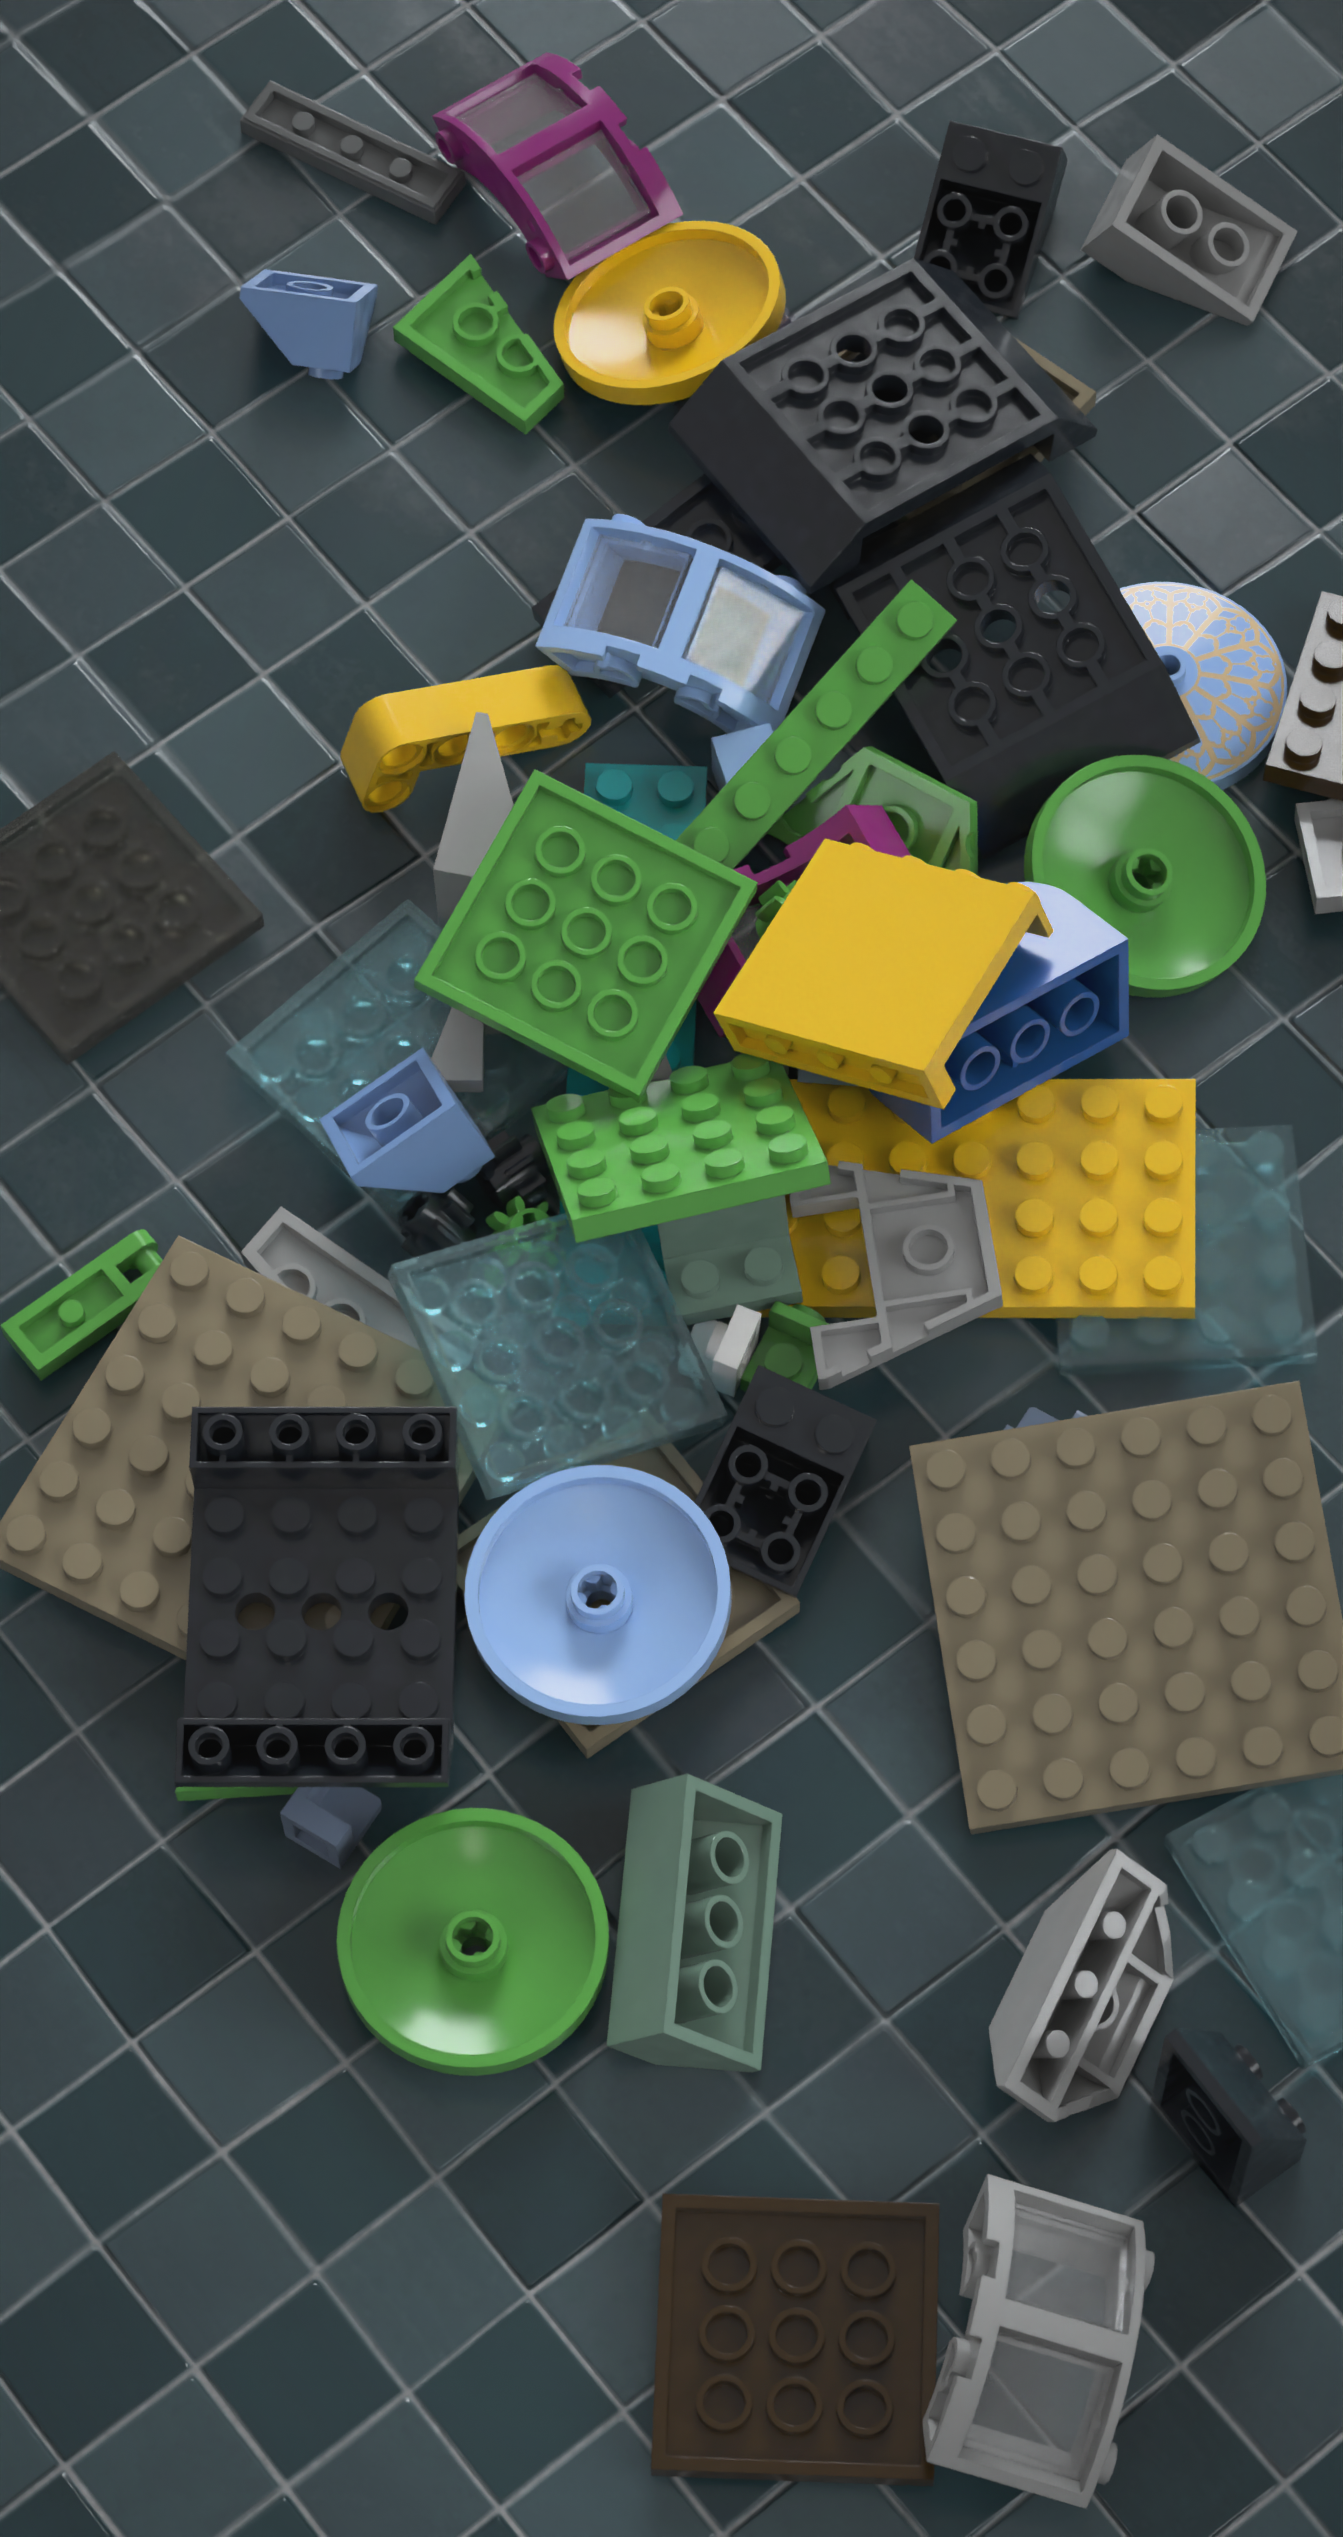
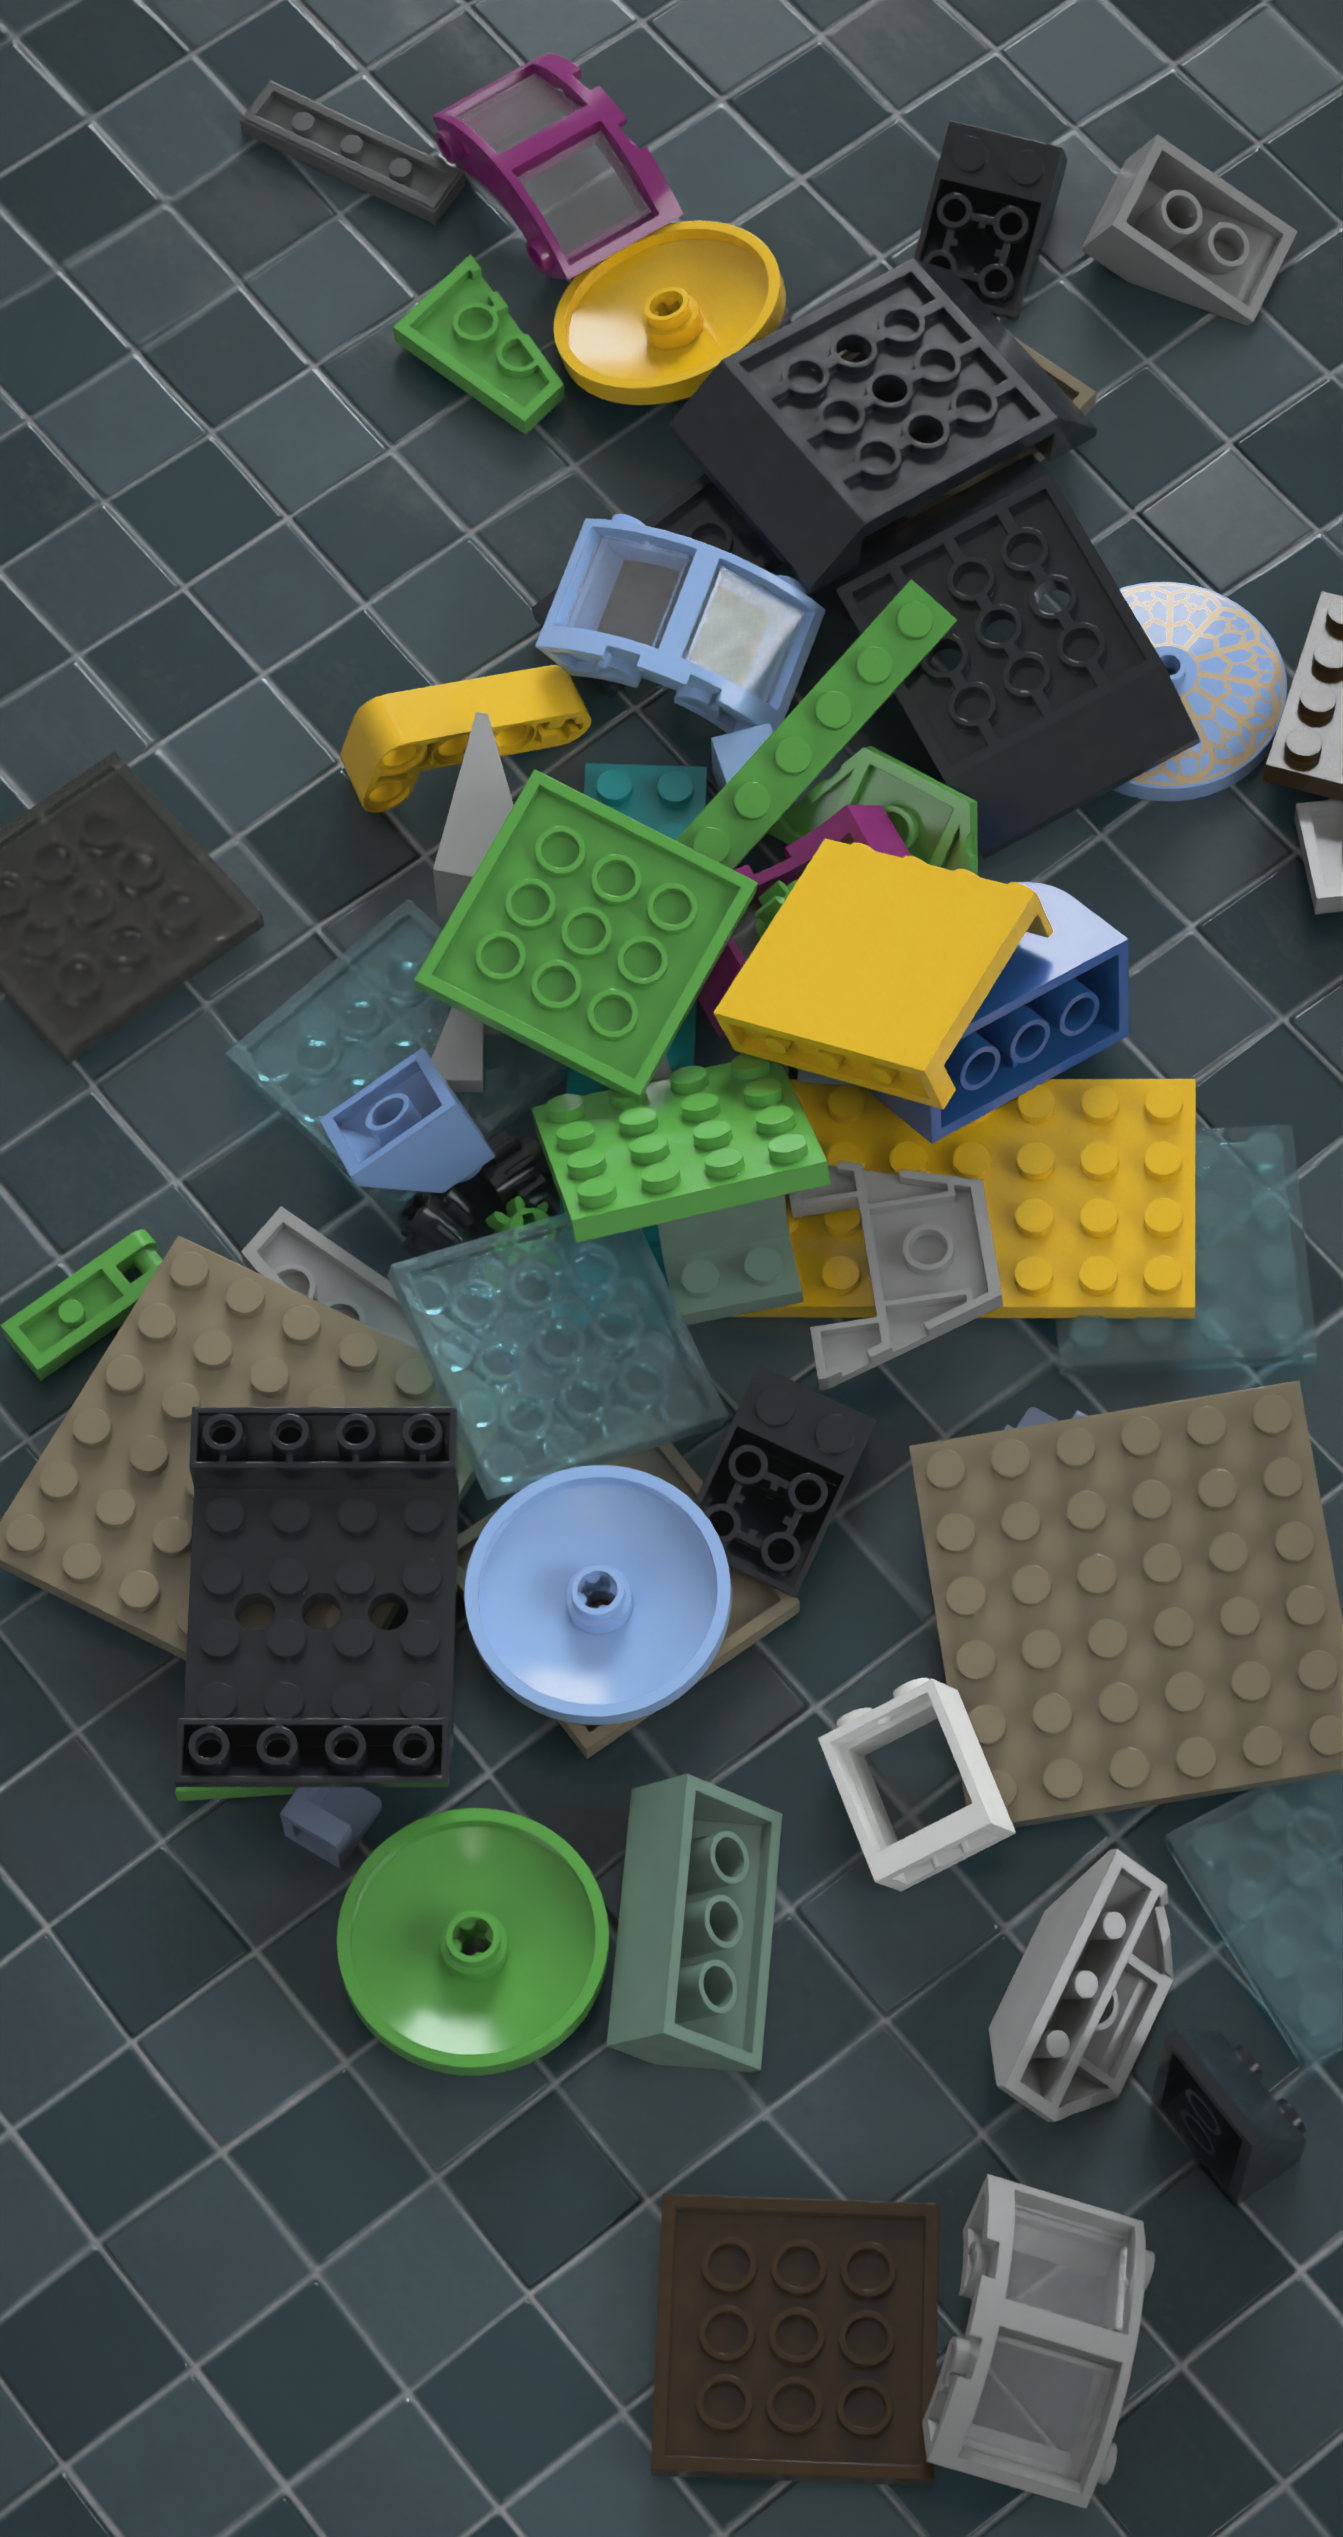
(313, 318): medium blue slope -> none
(727, 1347): white bracket -> none
(787, 1345): bright green bracket -> none
(943, 1842): none -> white window
(1158, 862): bright green dish -> none

